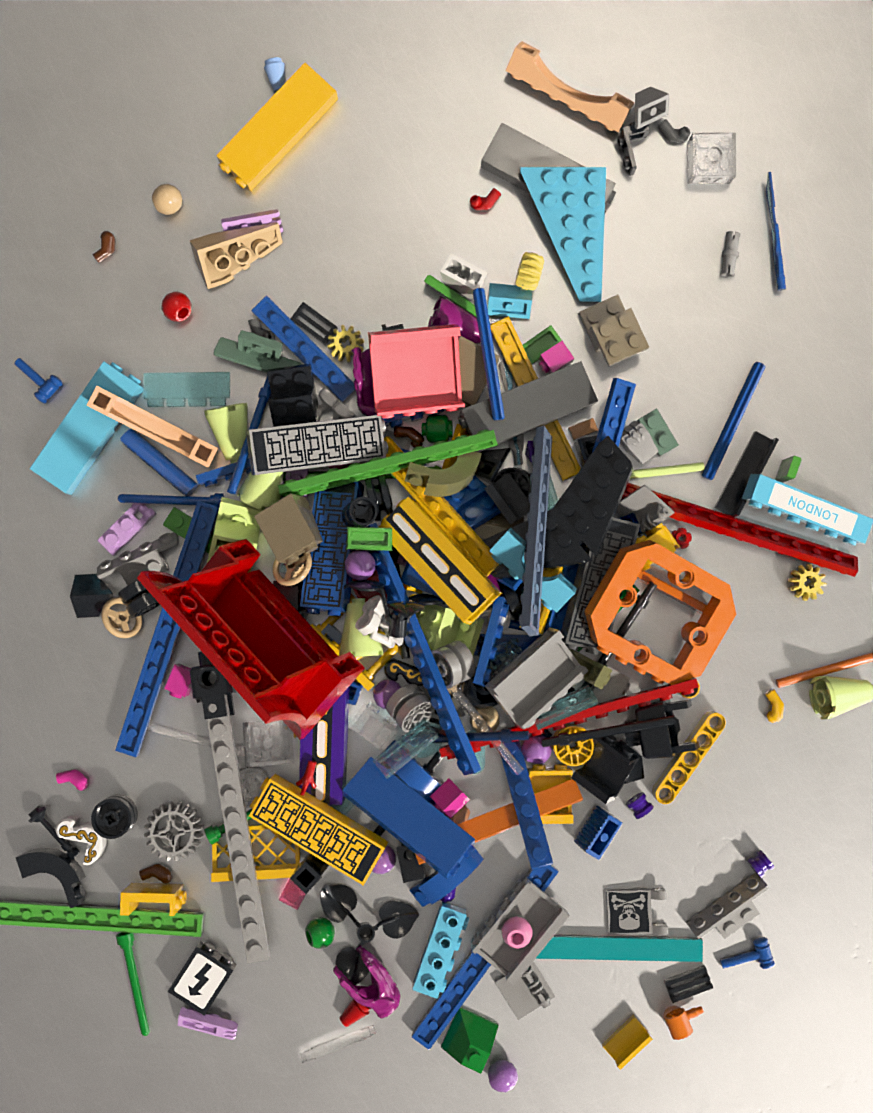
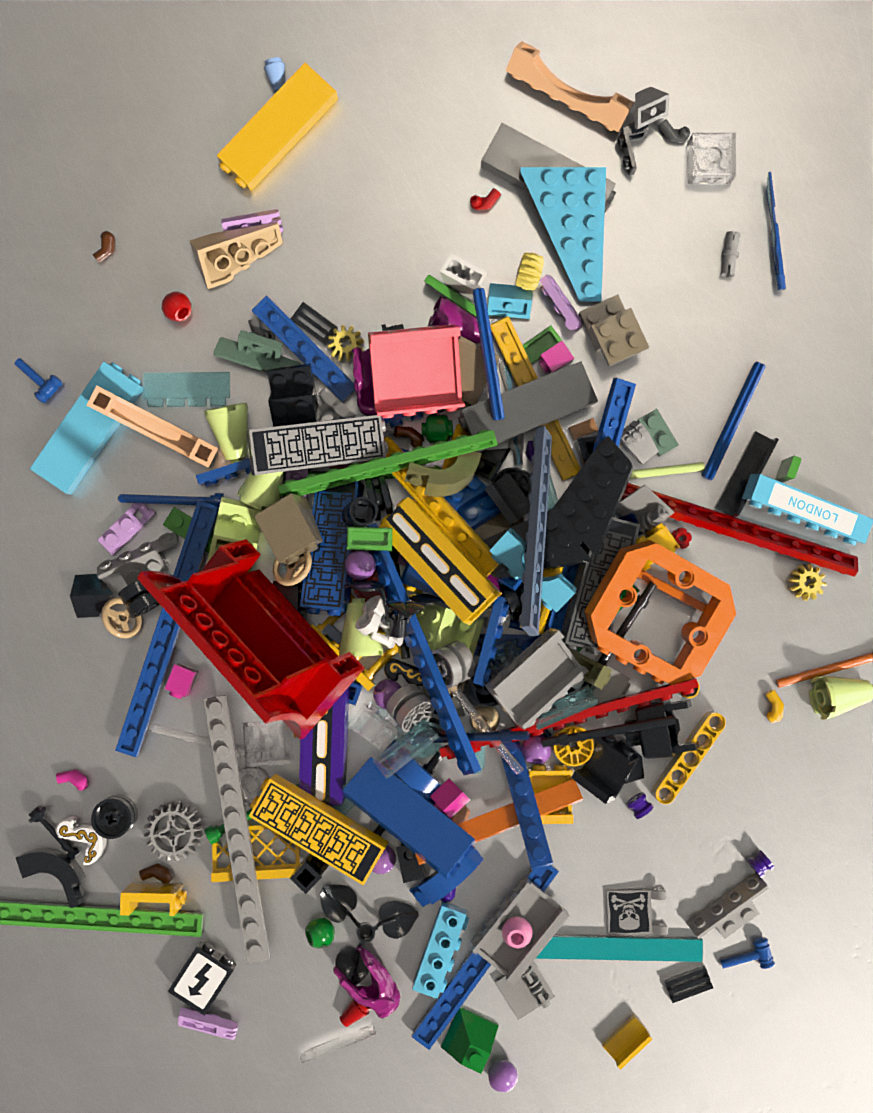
(125, 941): green piece -> none
(159, 462): blue brick -> none
(167, 199): tan piece -> none
(211, 693): black piece -> none
(263, 396): blue bar -> none
(292, 895): clear pink plate -> none
(307, 777): red bar -> none
(561, 303): none -> lavender plate
(598, 832): blue brick -> none
(678, 1021): orange piece -> none

